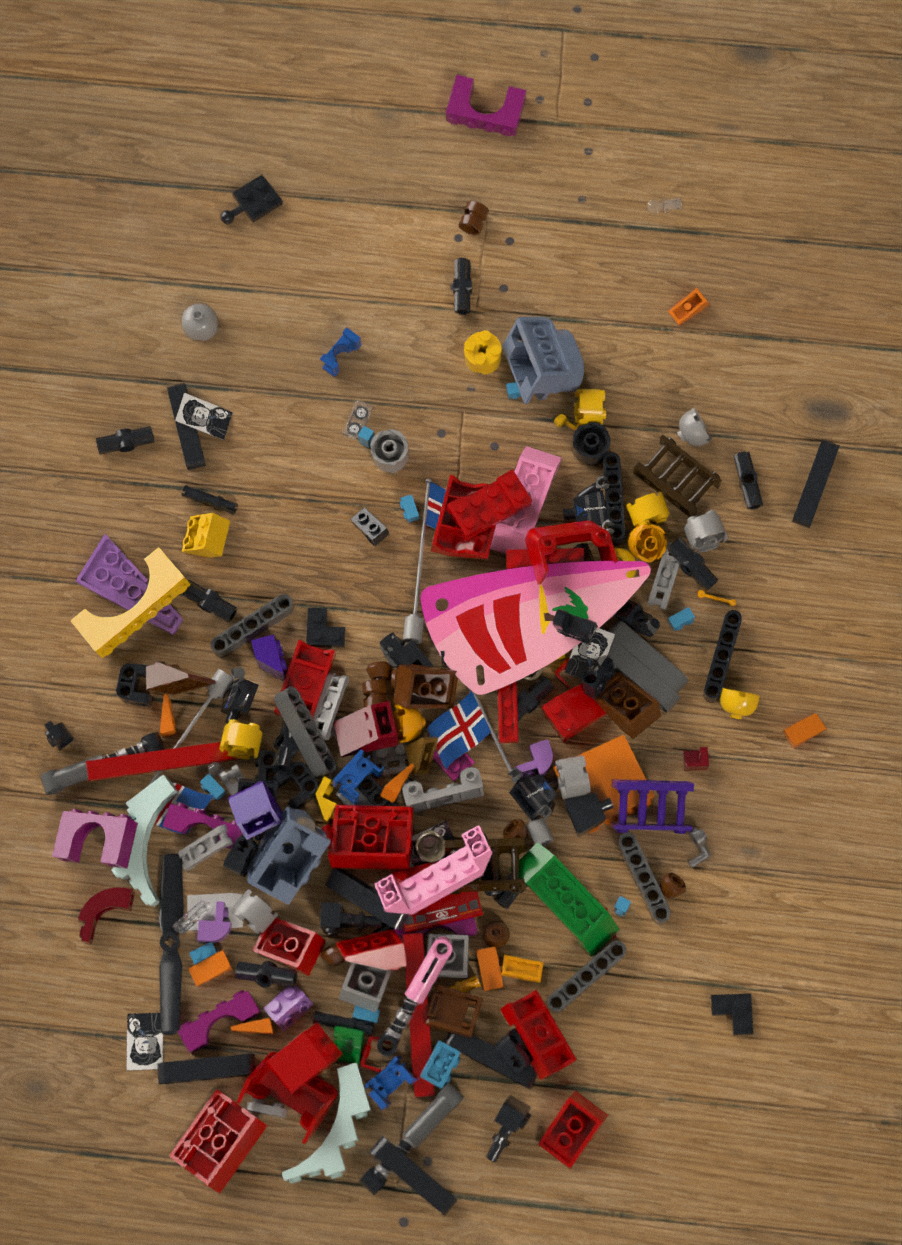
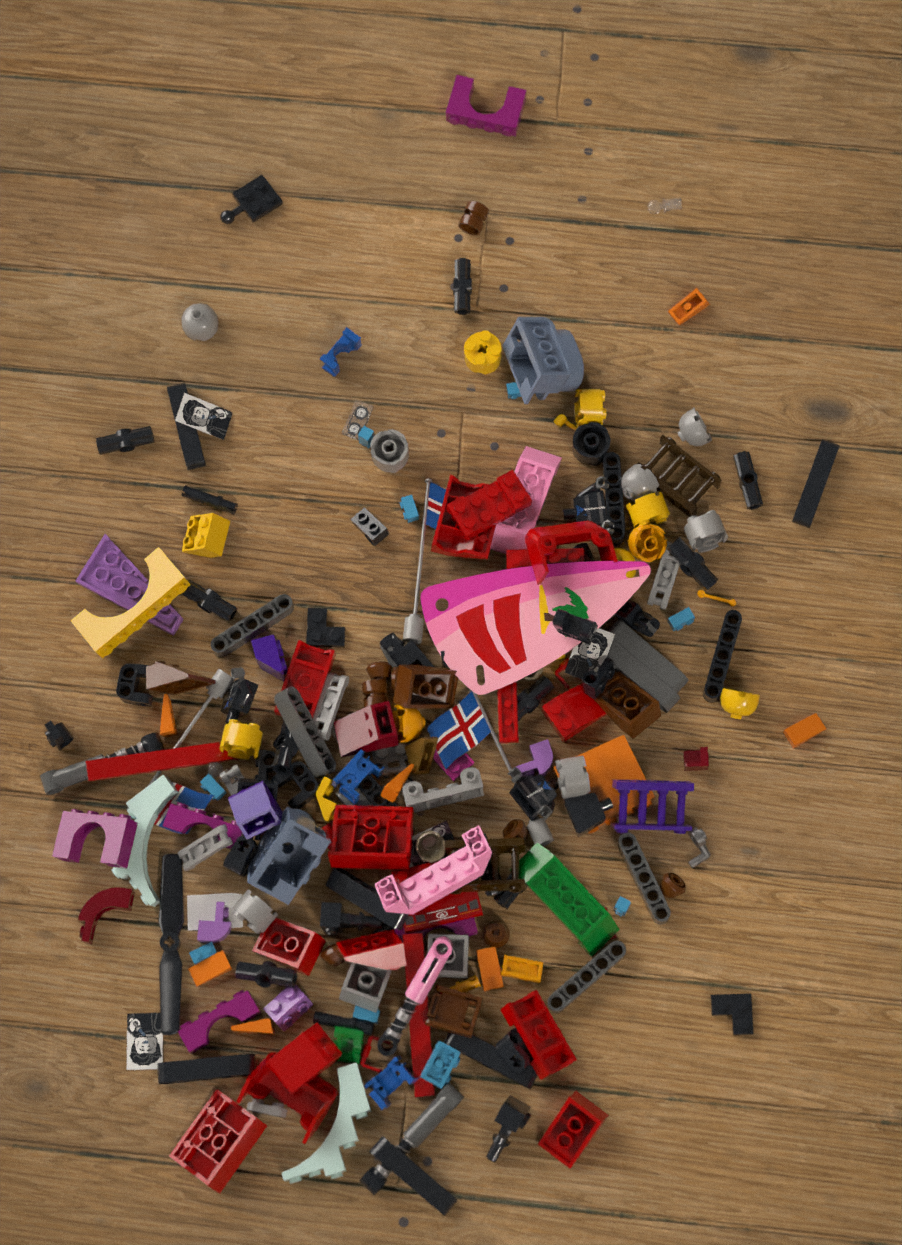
(192, 916): clear tile -> none
(638, 482): none -> light grey cylinder

